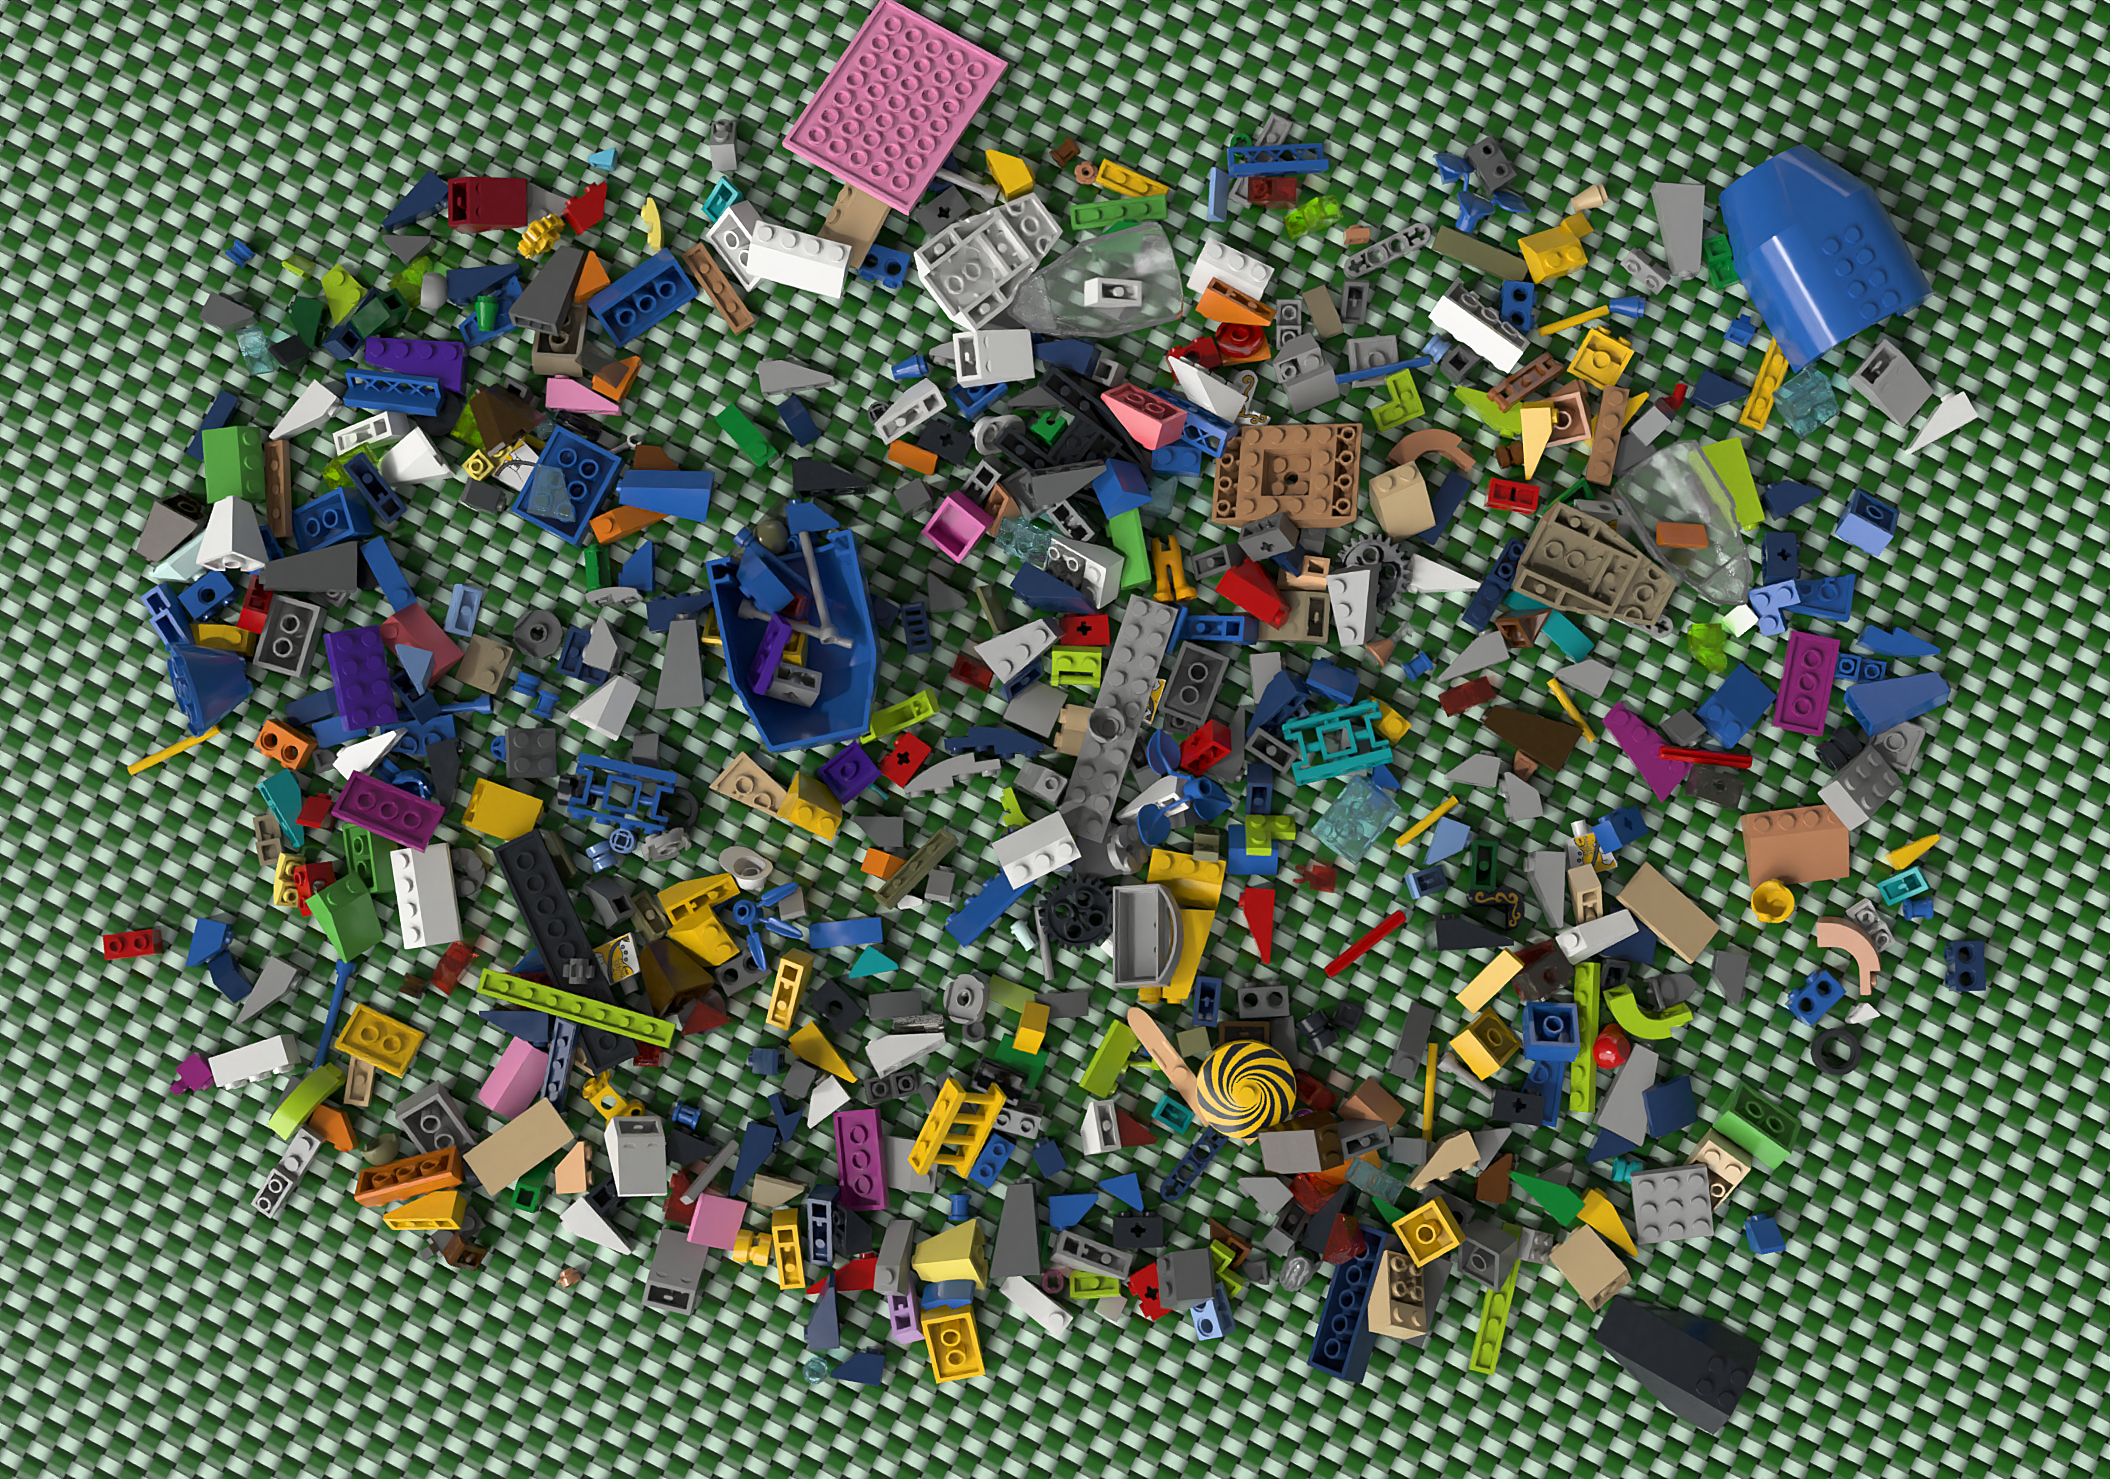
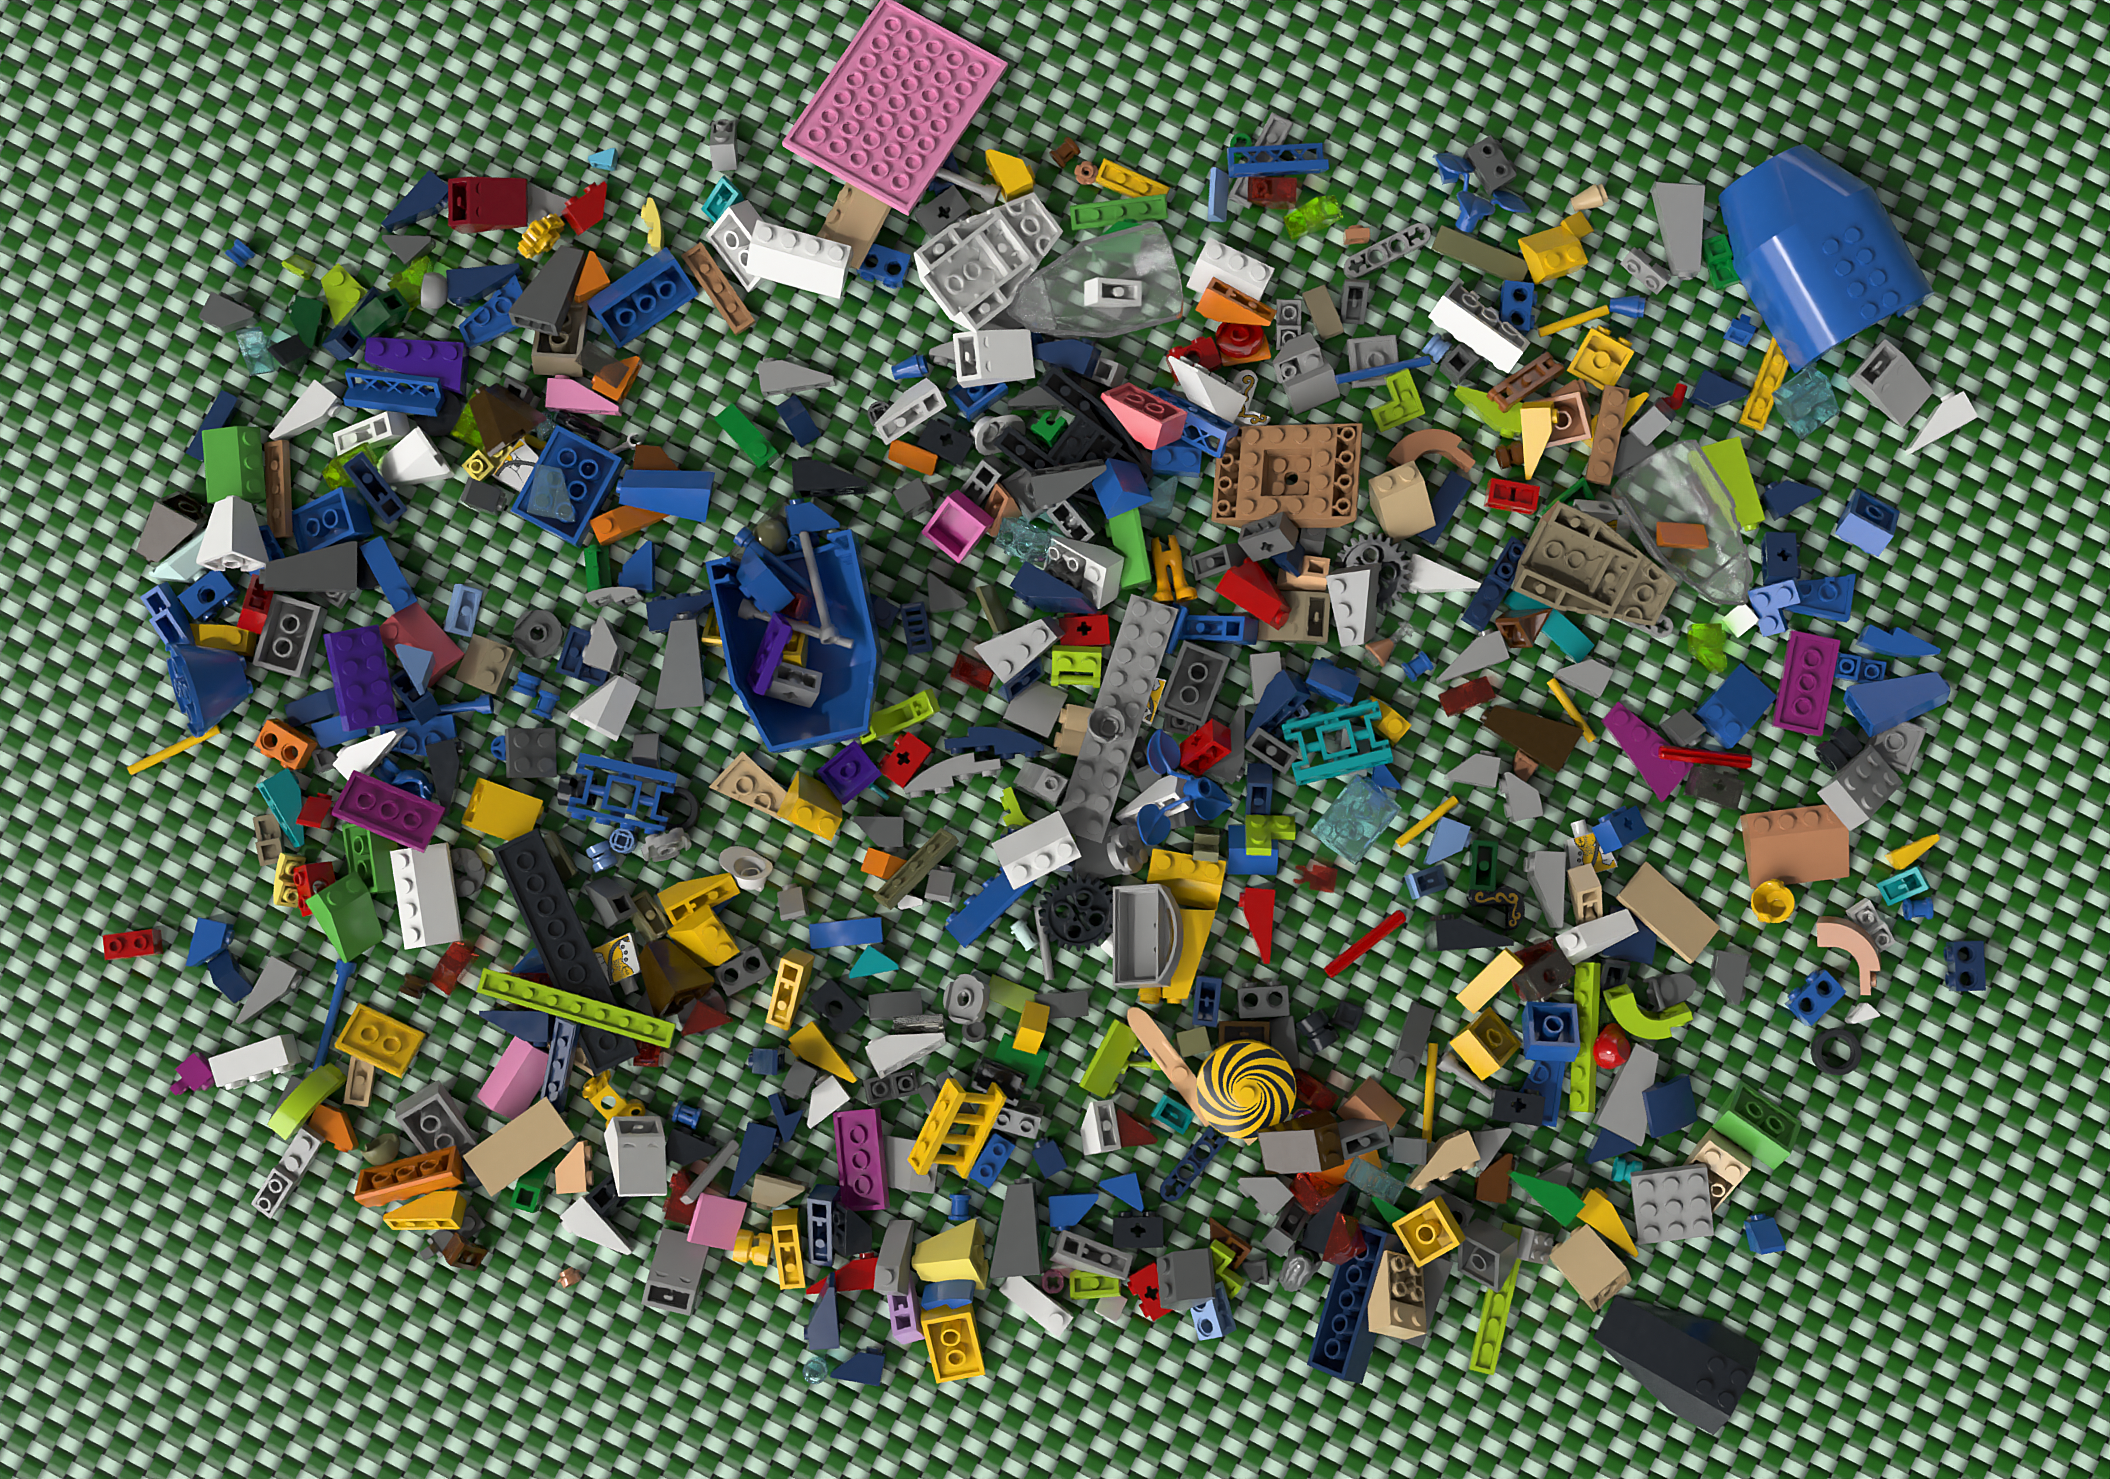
(486, 312): green cone -> none
(578, 971): dark grey gear -> none
(752, 915): blue plant -> none

